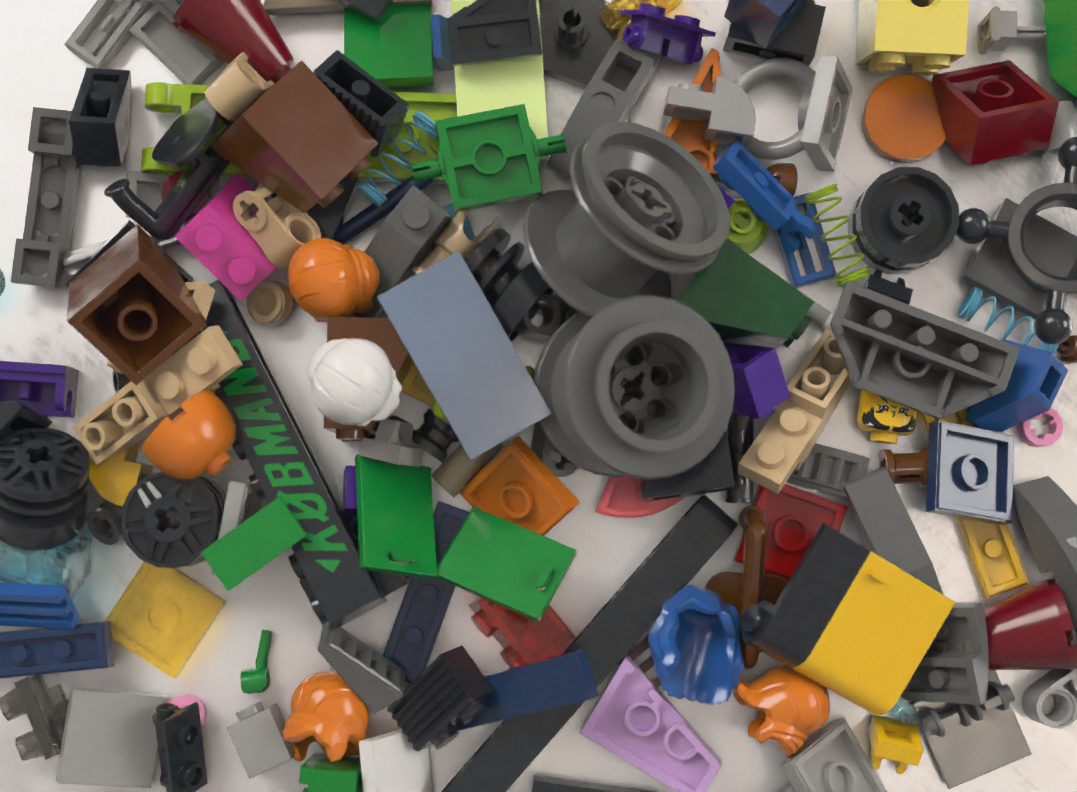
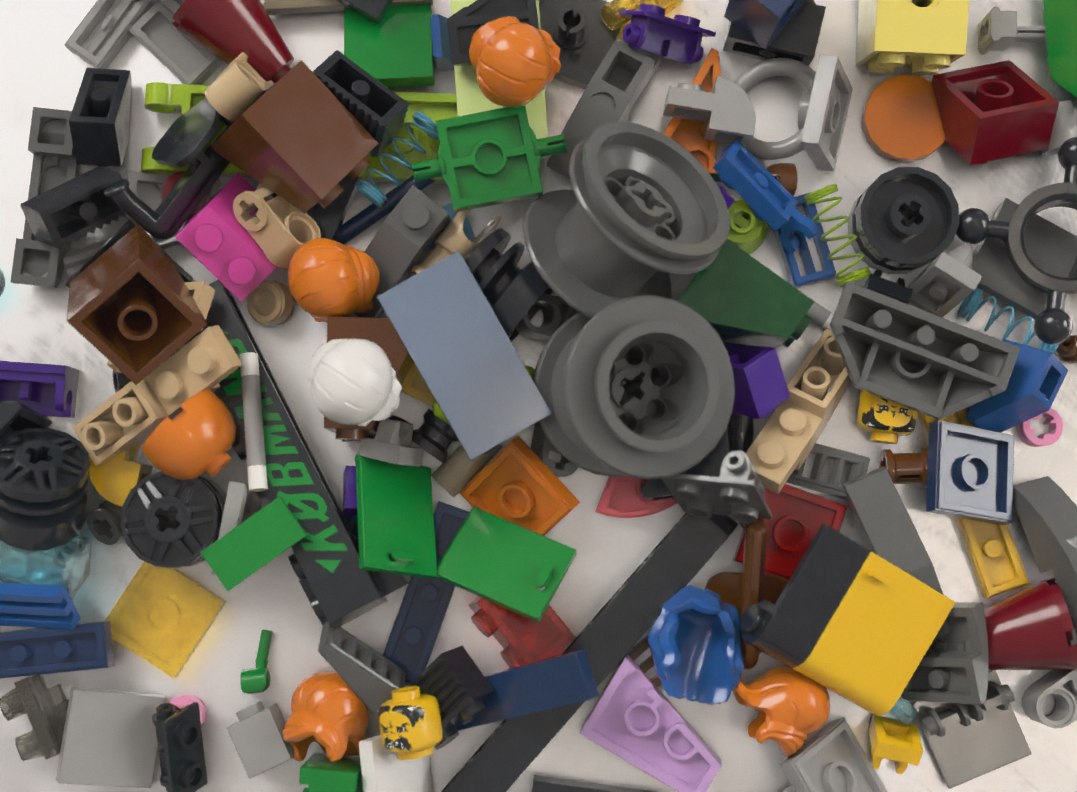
(73, 208): none -> black brick
(253, 422): none -> light grey bar
(410, 723): none -> yellow head
(513, 61): none -> orange hair
(733, 493): none -> dark grey hinge
(945, 281): none -> light grey tile

